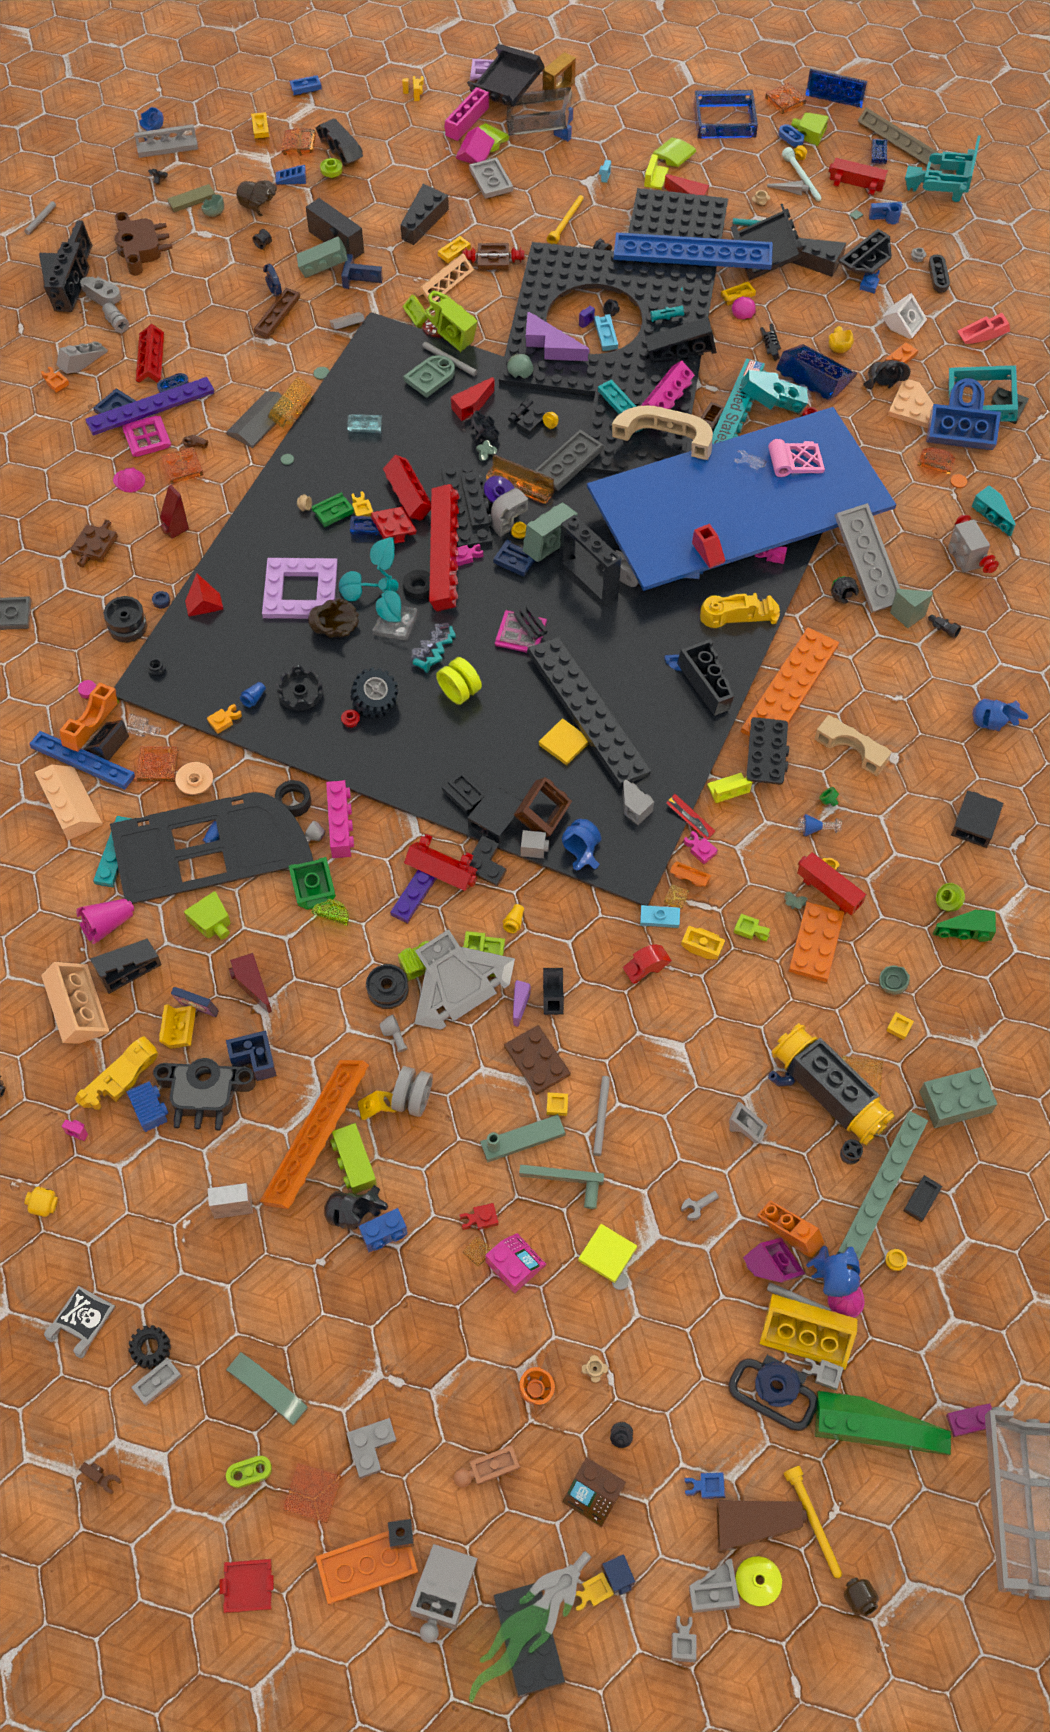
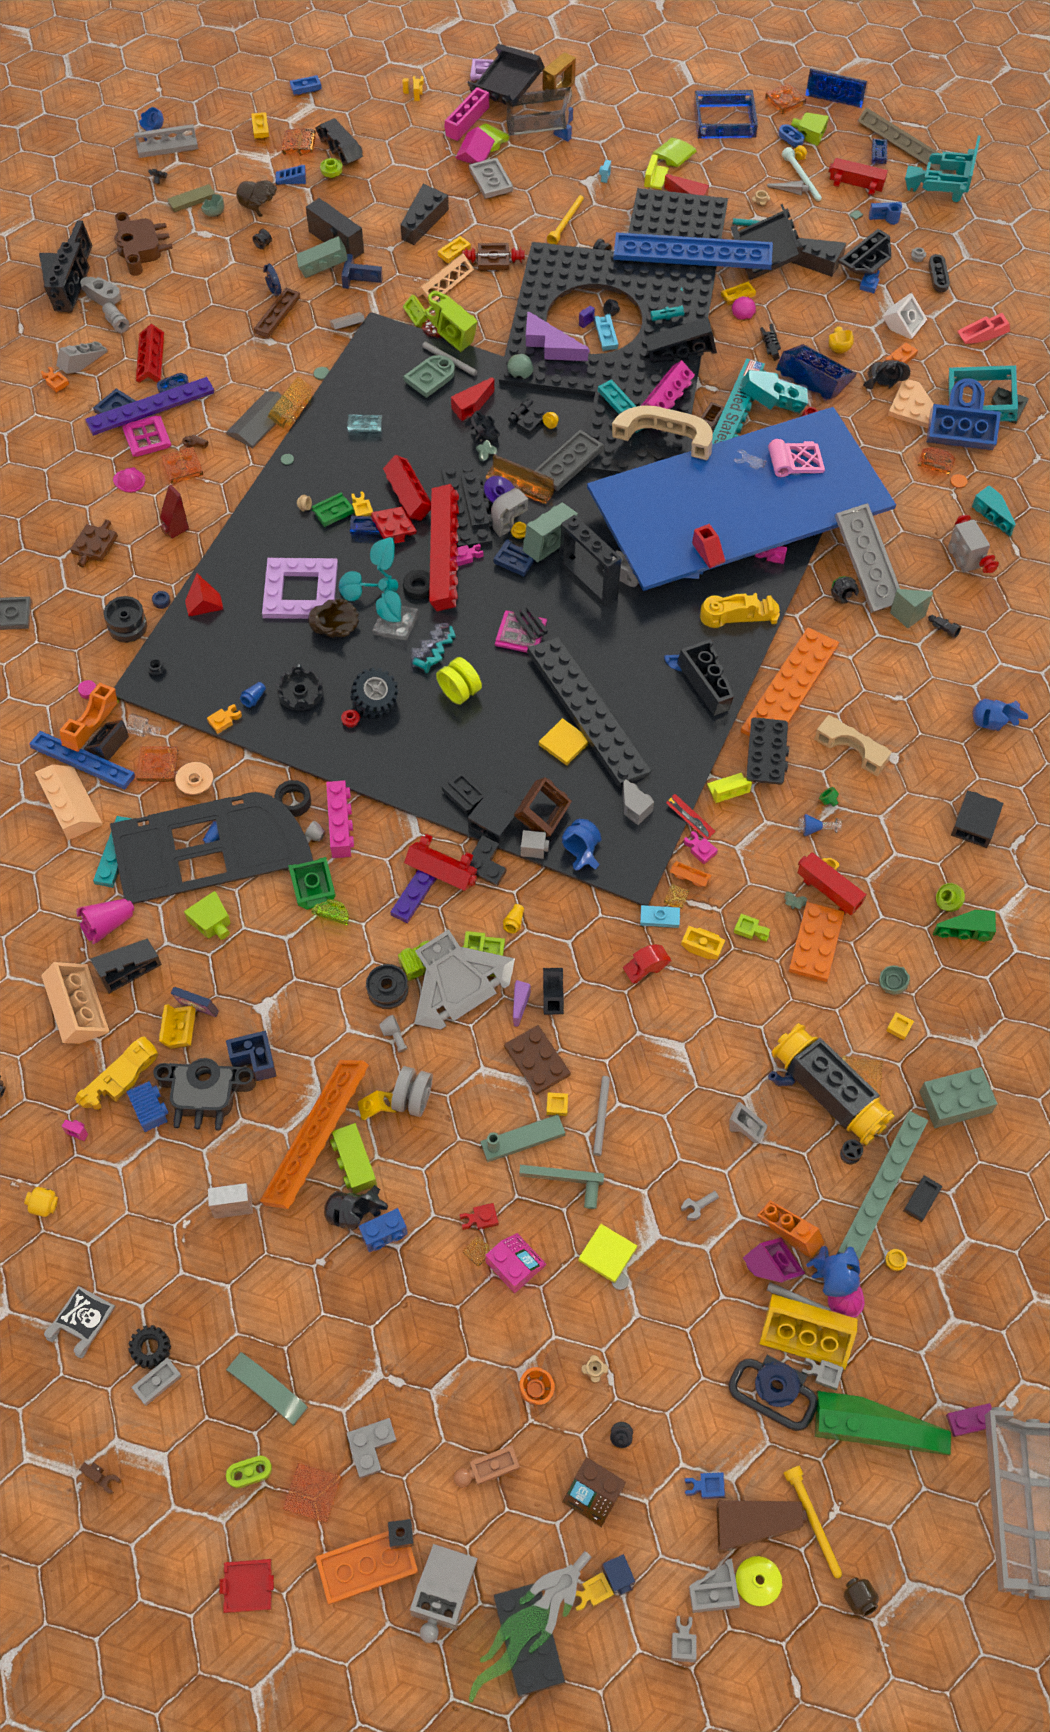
(40, 217): light grey bar -> none
(248, 978): dark red slope -> none

